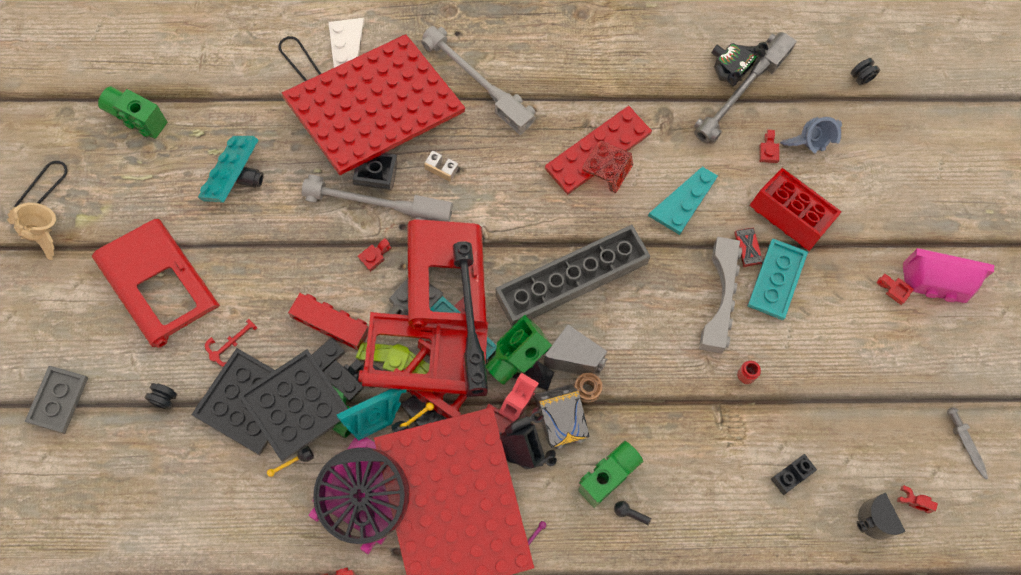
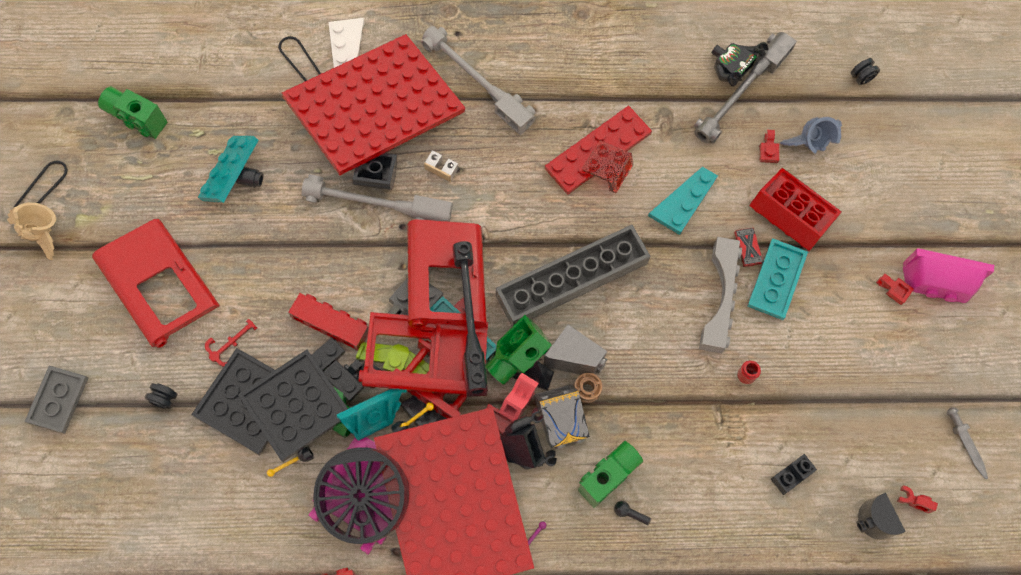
(373, 256): red plate -> none

